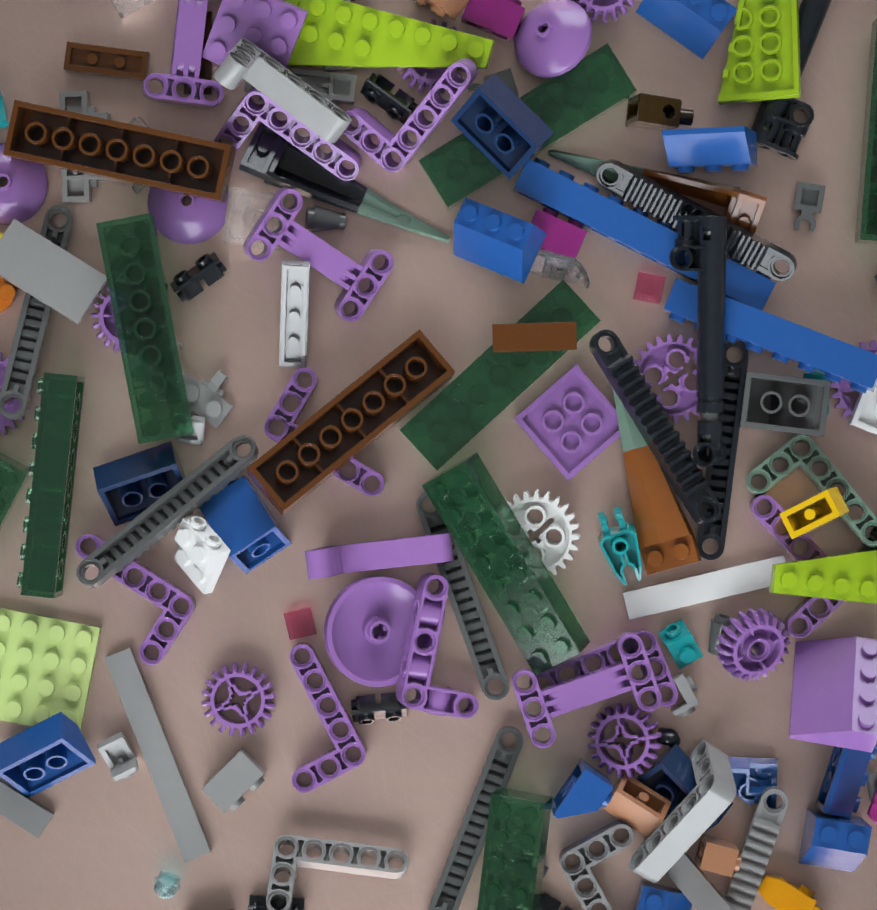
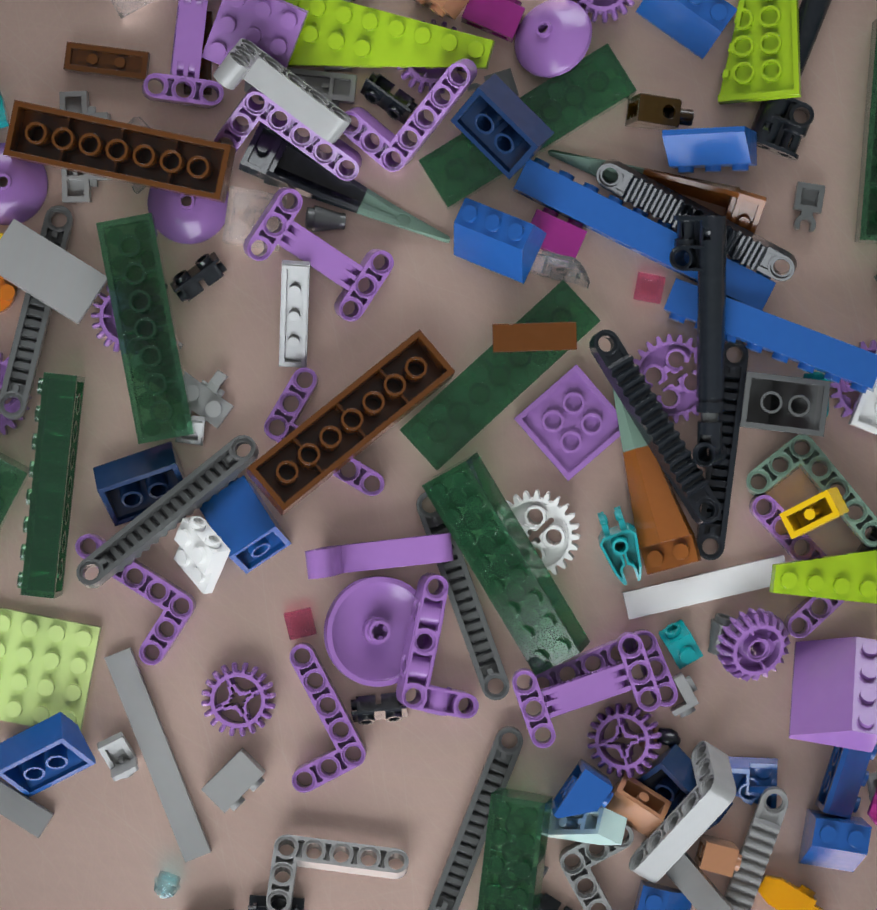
(596, 827): none -> light aqua slope

